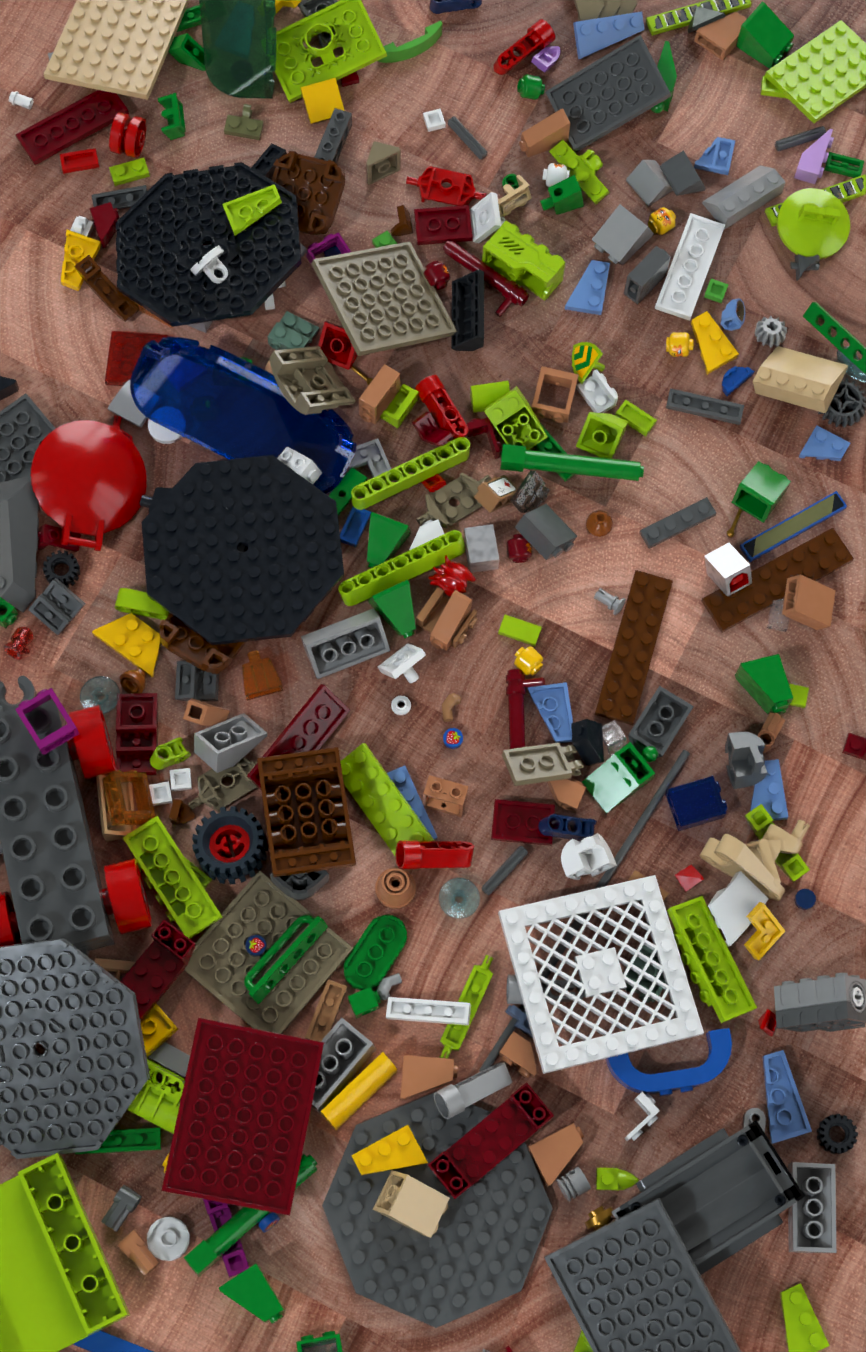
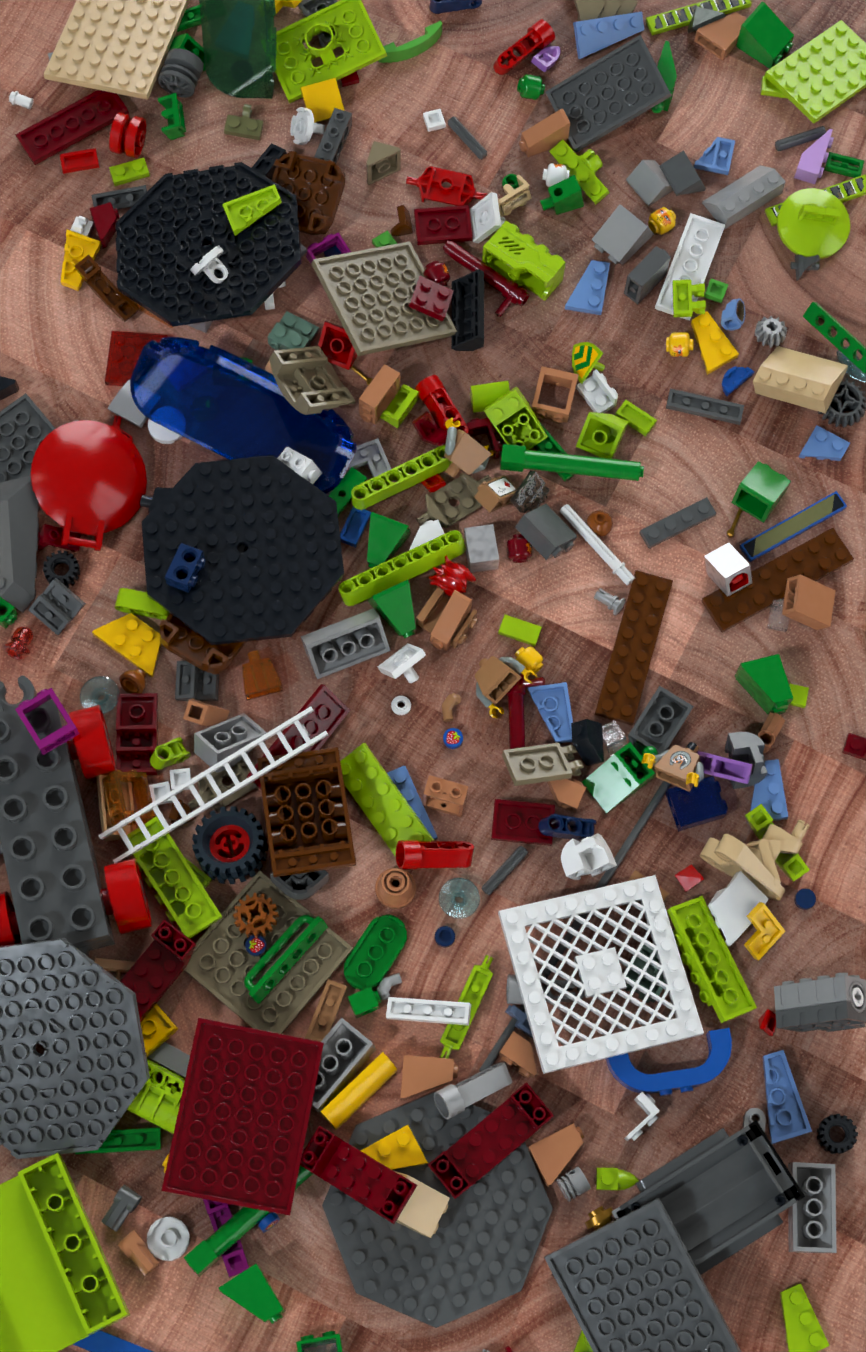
(180, 72): none -> dark grey wheel
(181, 567): none -> dark blue brick
(220, 796): none -> white ladder
(247, 910): none -> dark orange gear
(303, 126): none -> white tile
(357, 1174): none -> dark red slope
(431, 298): none -> dark red plate
(444, 936): none -> dark blue tile
(464, 451): none -> medium nougat torso
(496, 679): none -> medium nougat torso
(596, 543): none -> white axle
(677, 766): none -> torso
(682, 298): none -> lime plate
(725, 767): none -> medium lavender slope

